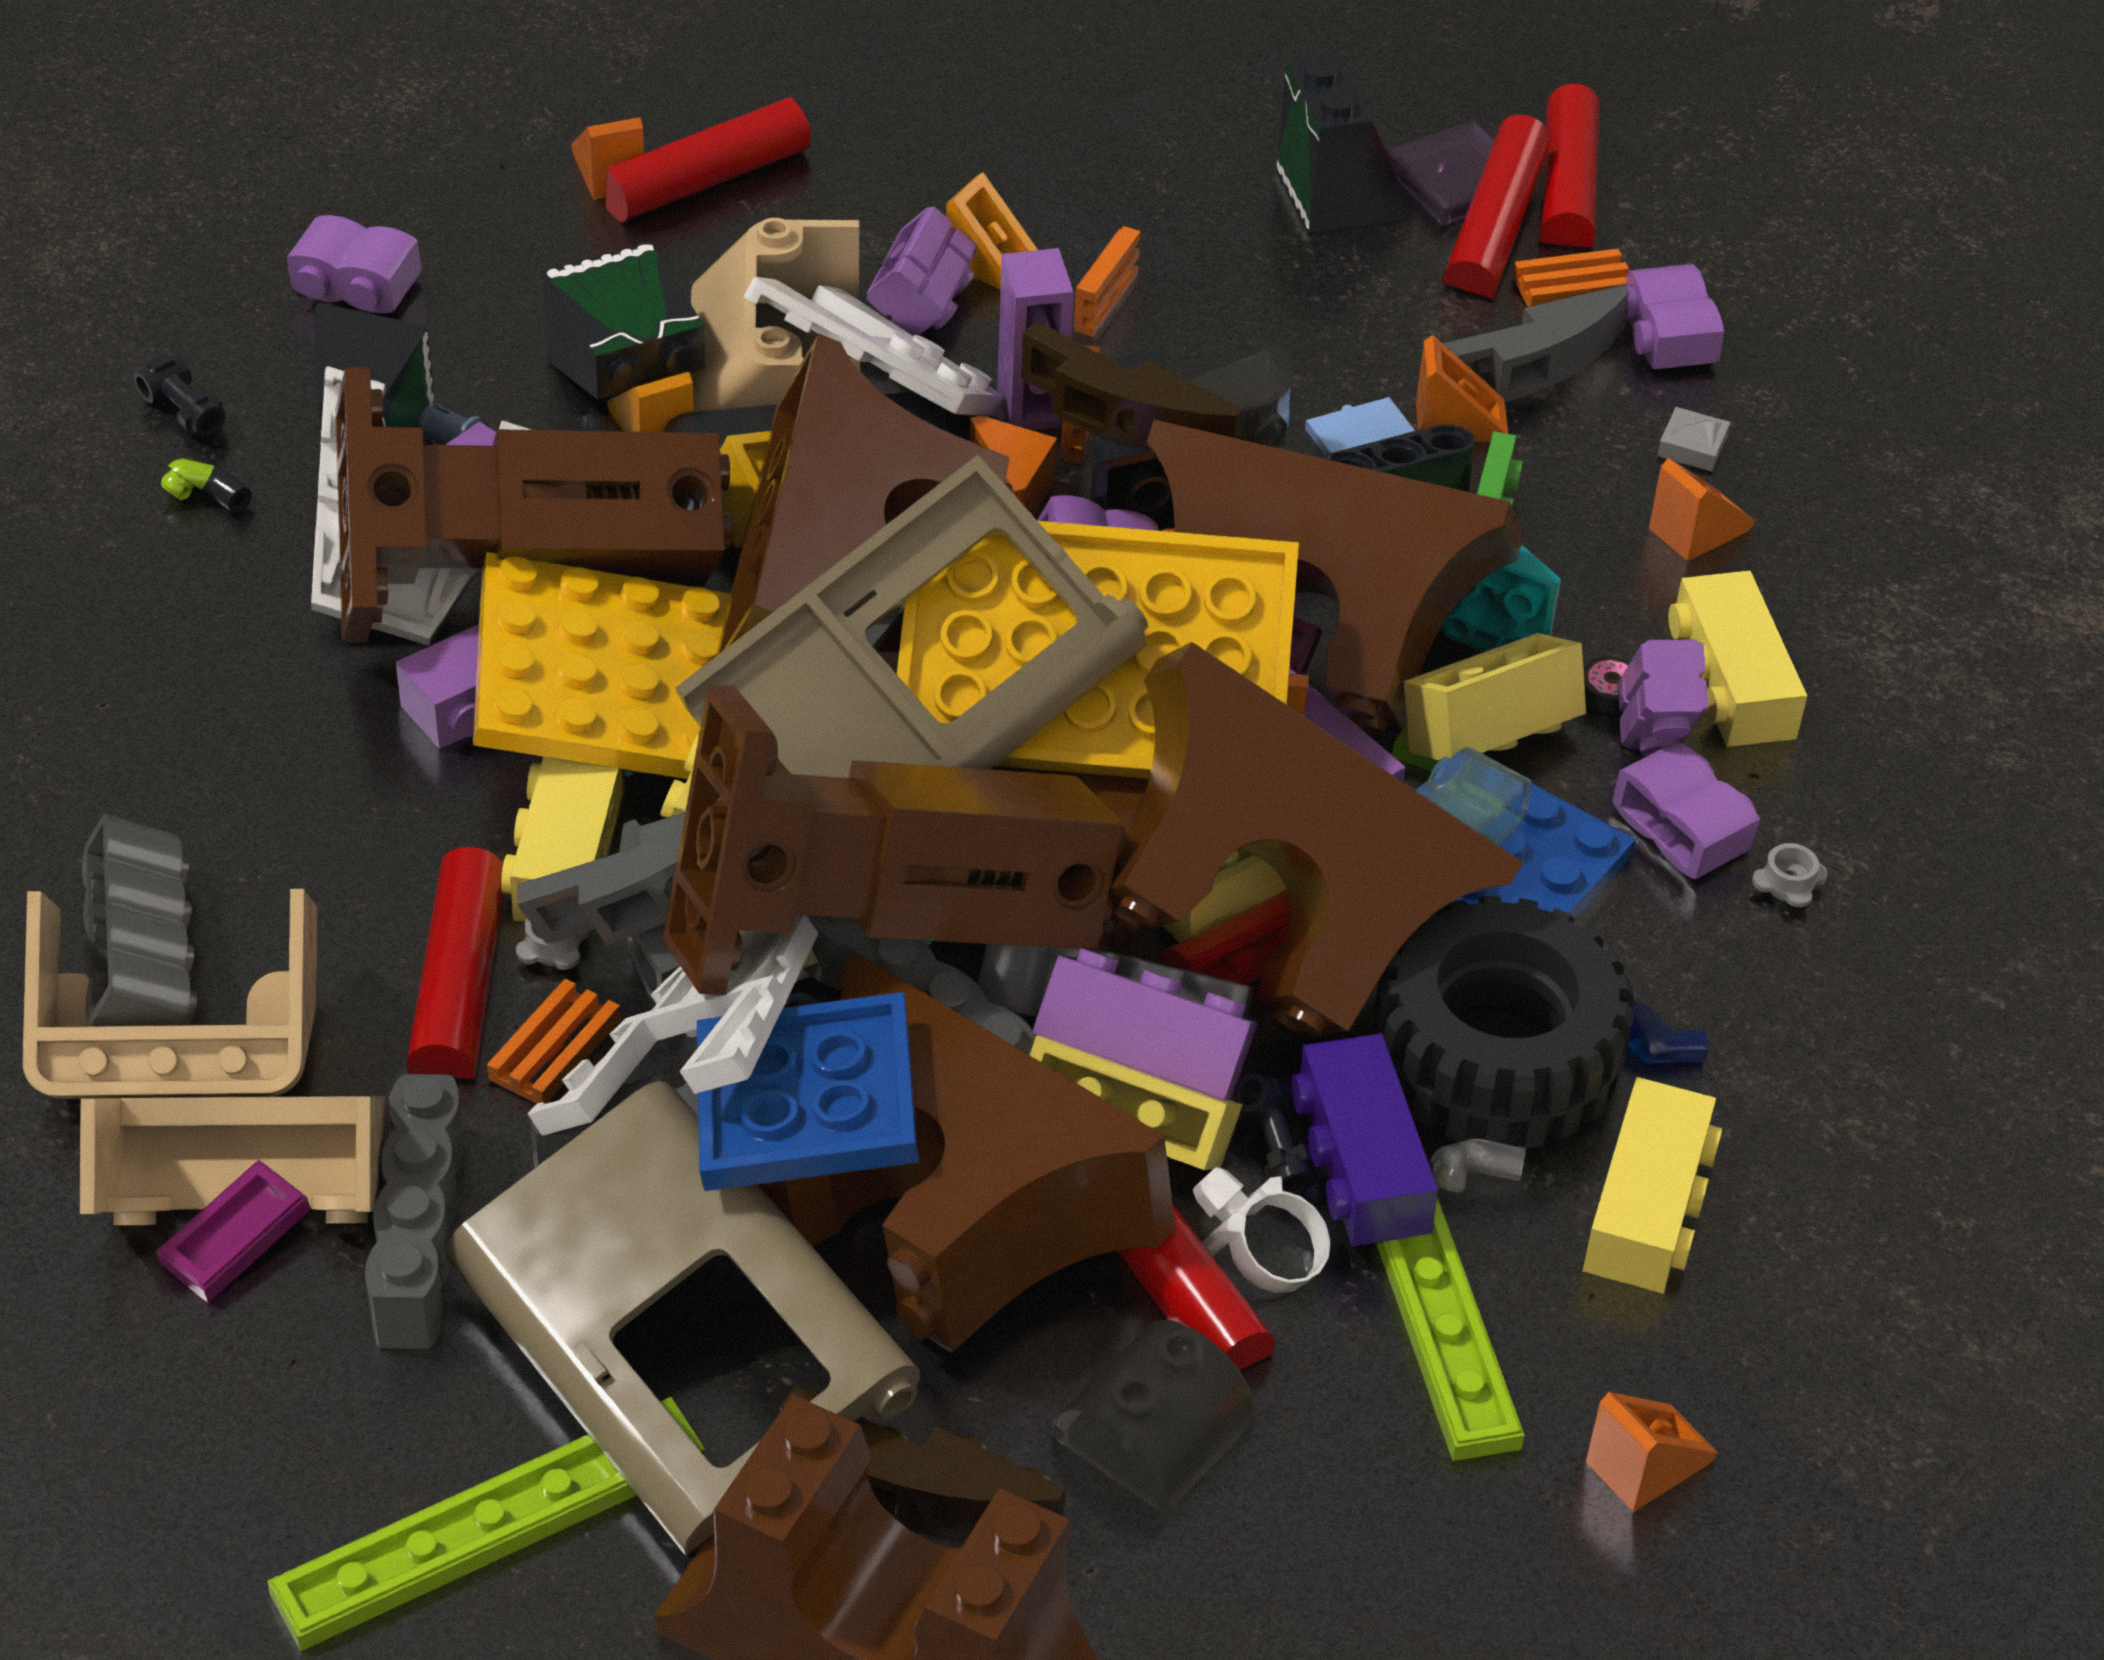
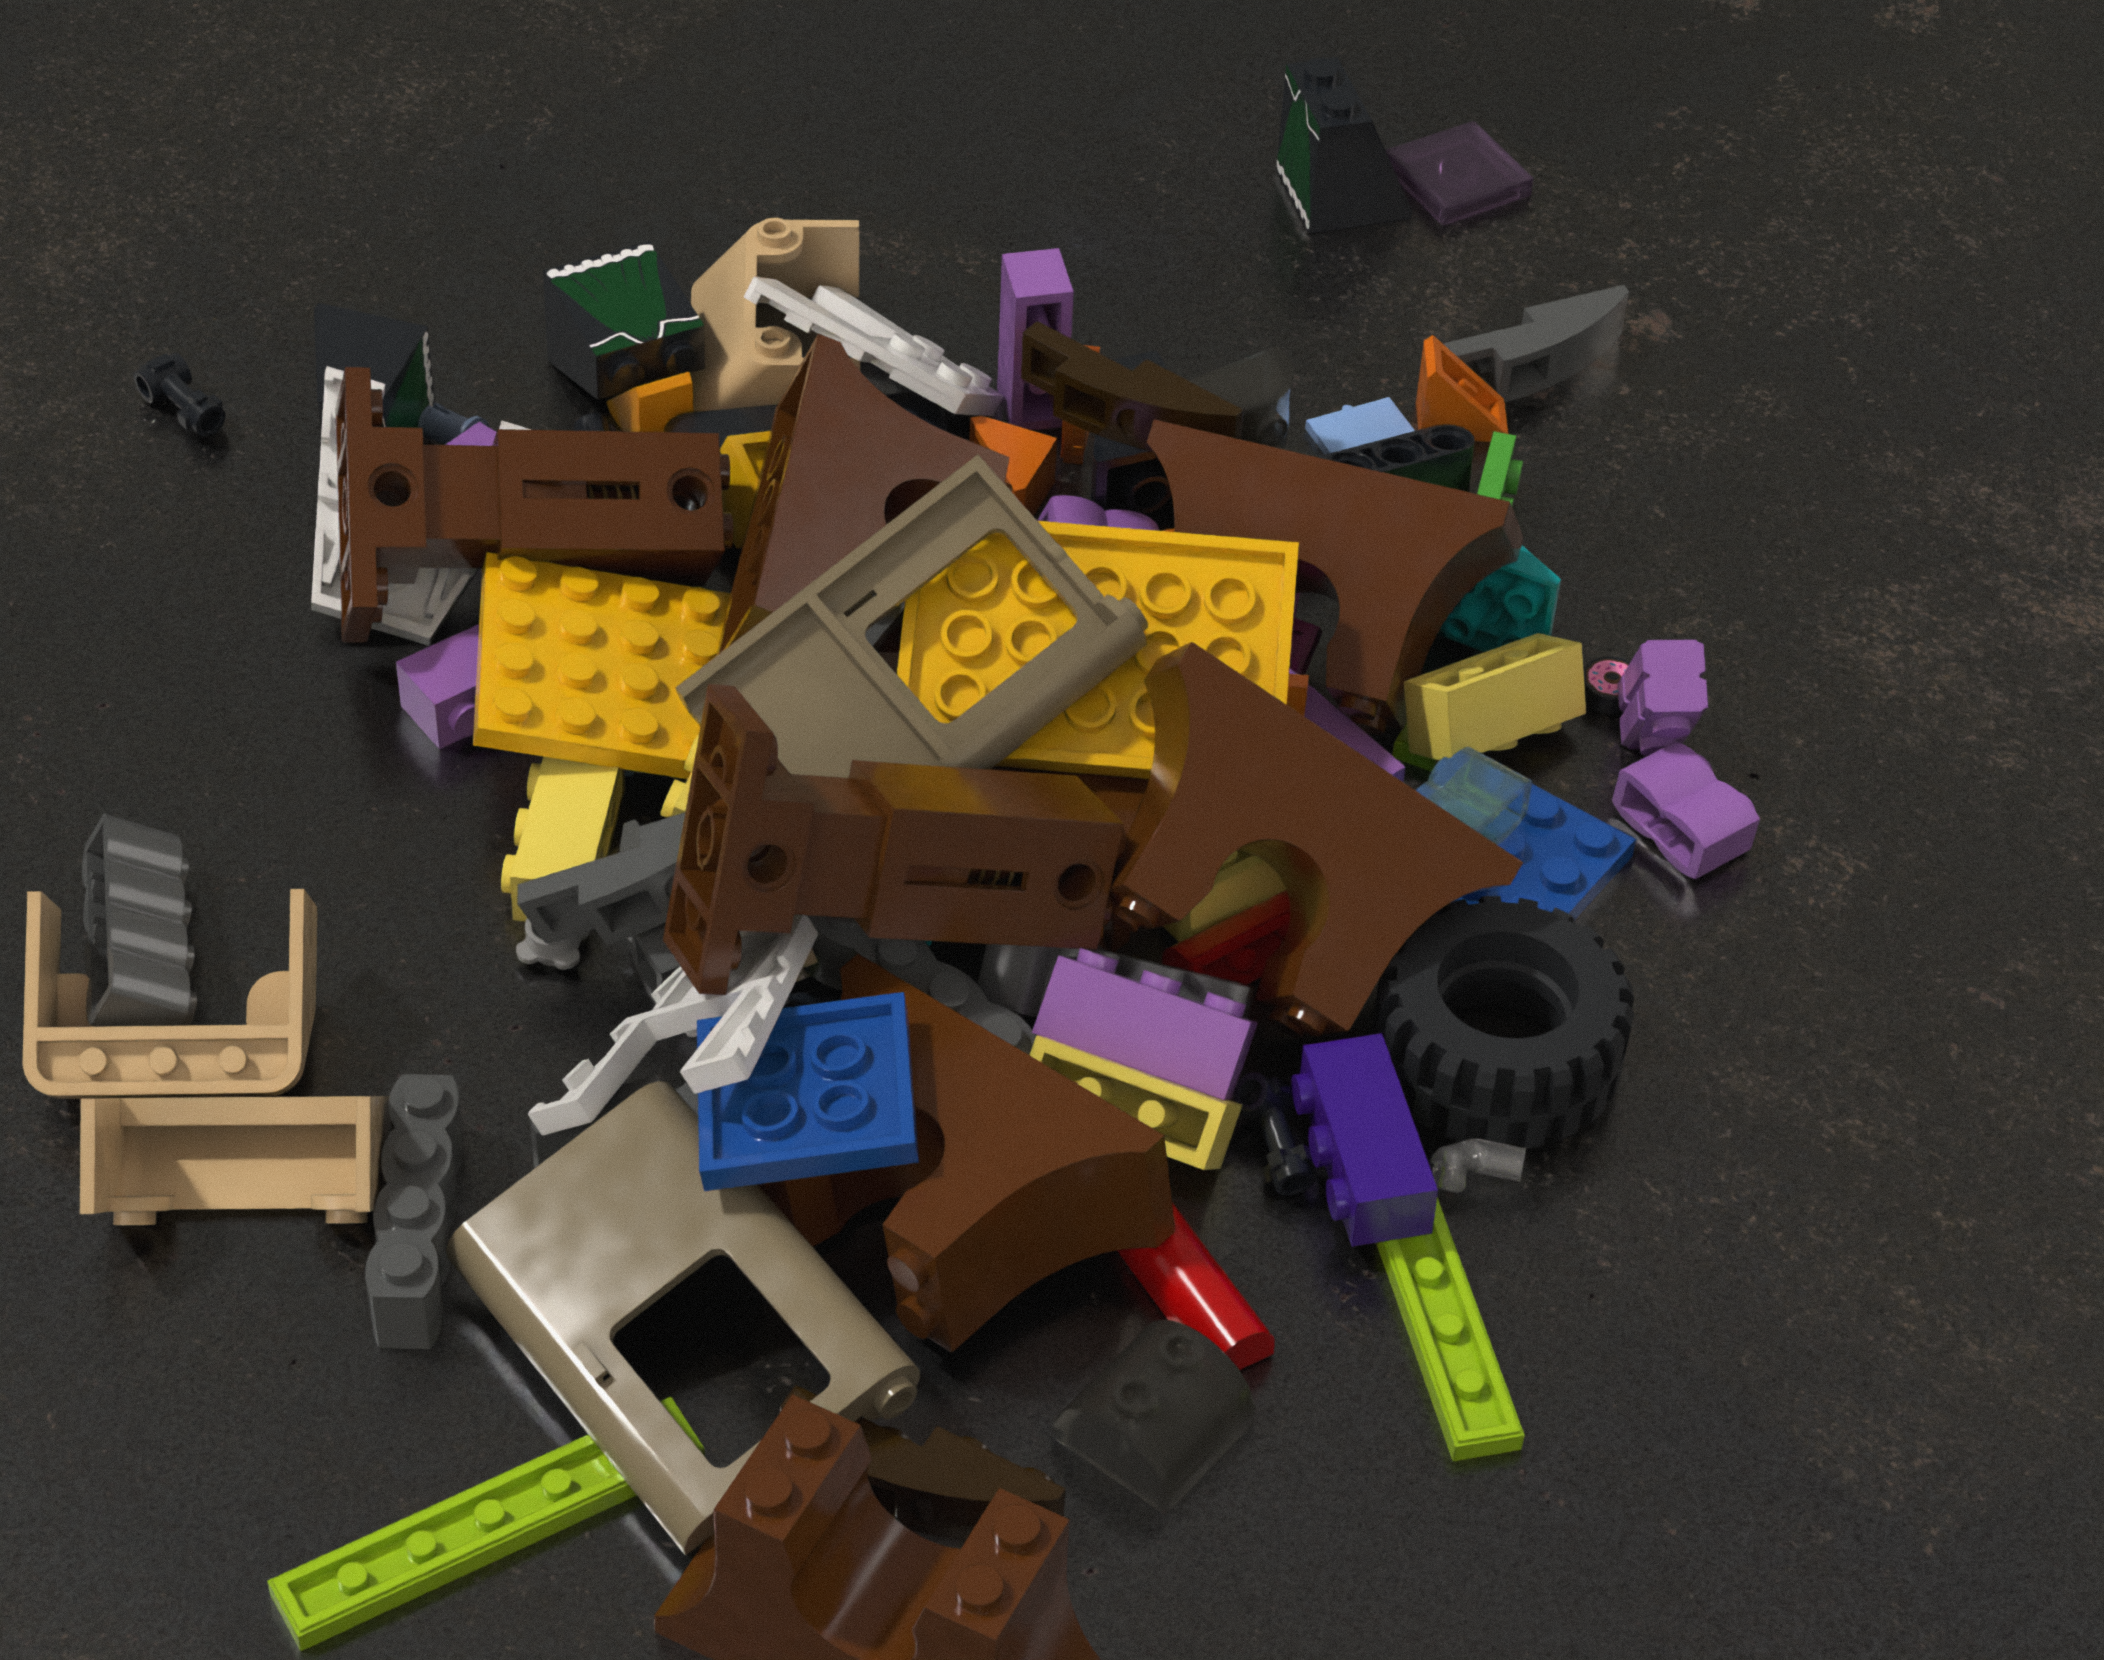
(211, 479): arm -> none
(233, 1231): magenta tile -> none
(354, 264): medium lavender brick -> none
(457, 965): red brick -> none
(544, 1037): orange tile -> none
(605, 146): orange slope -> none
(706, 159): red brick -> none
(923, 273): medium lavender brick -> none
(989, 224): light orange slope -> none
(1106, 281): orange tile -> none
(1221, 1195): white piece -> none
(1498, 206): red brick -> none
(1568, 275): orange tile -> none
(1570, 168): red brick -> none
(1644, 1448): orange slope -> none
(1653, 1186): light yellow brick -> none
(1657, 1043): clear blue arm -> none
(1673, 317): medium lavender brick -> none
(1693, 439): light grey tile -> none
(1693, 514): orange slope -> none
(1747, 669): light yellow brick -> none
(1790, 874): light grey plate -> none

